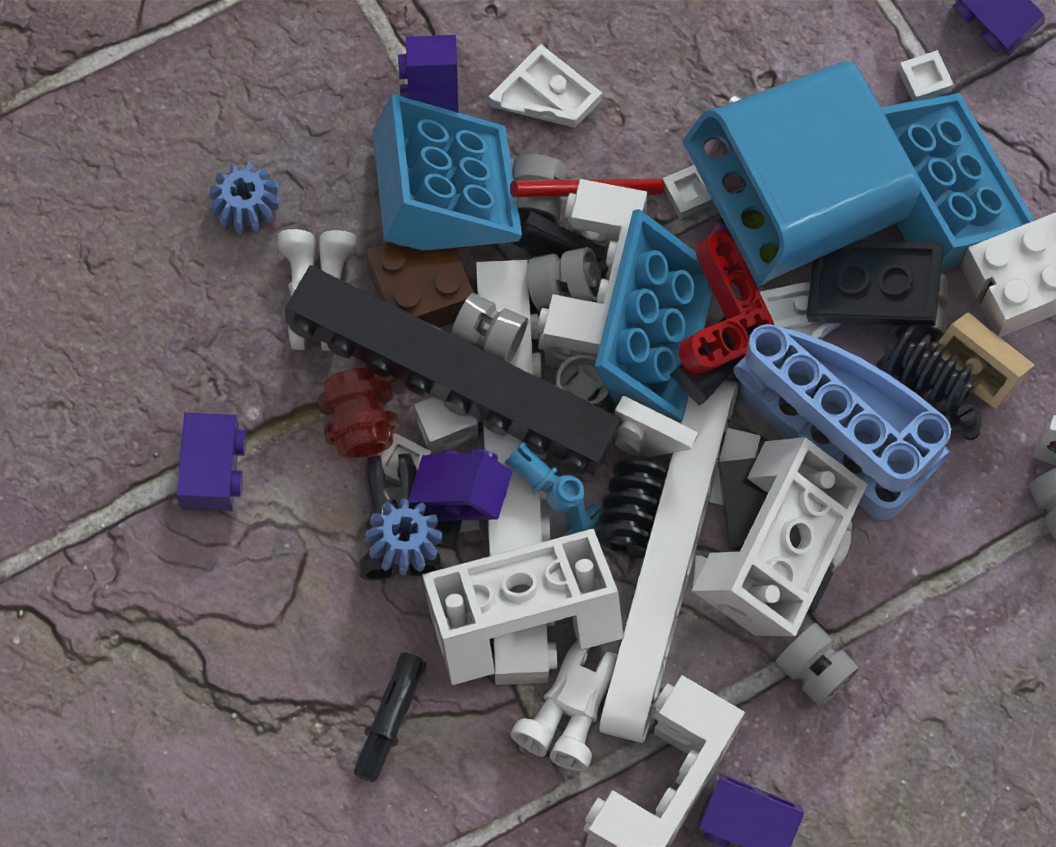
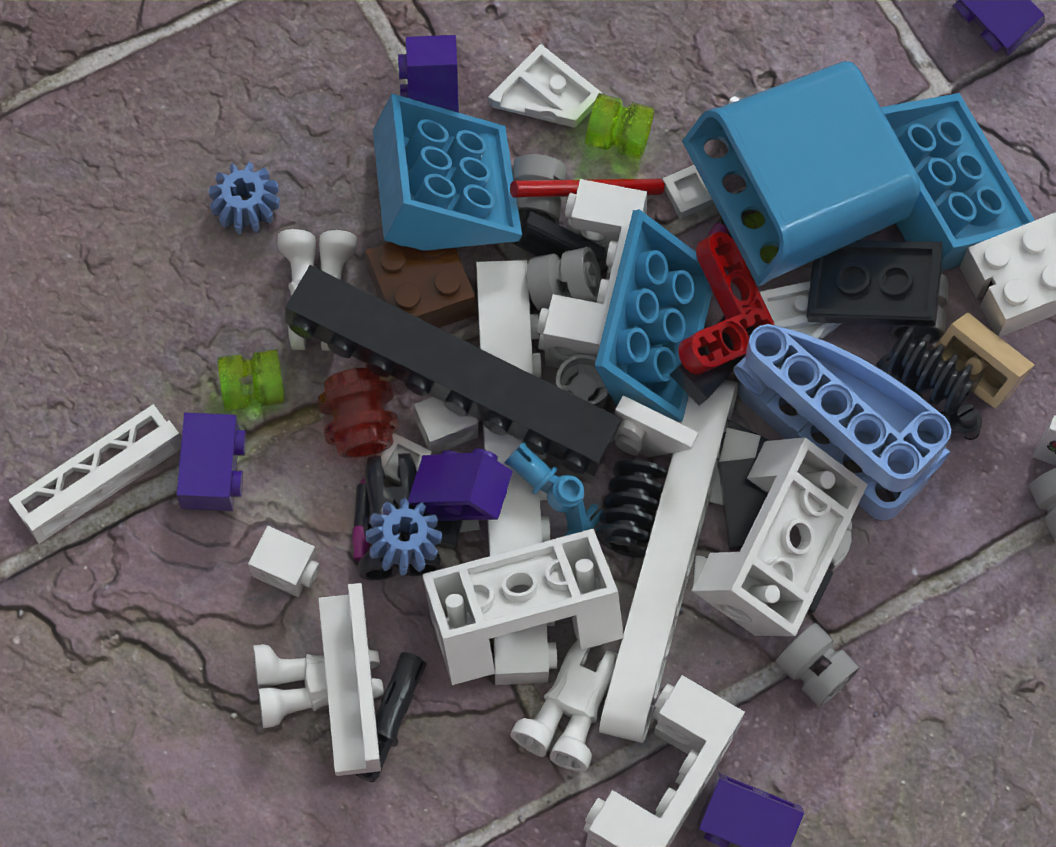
(101, 480): none -> white fence
(266, 376): none -> clear neon green wheel
(276, 671): none -> white piece
(284, 562): none -> white brick
(349, 683): none -> white fence
(361, 517): none -> piece
(503, 334): light grey wheel -> none
(619, 126): none -> clear neon green wheel
(925, 76): white tile -> none

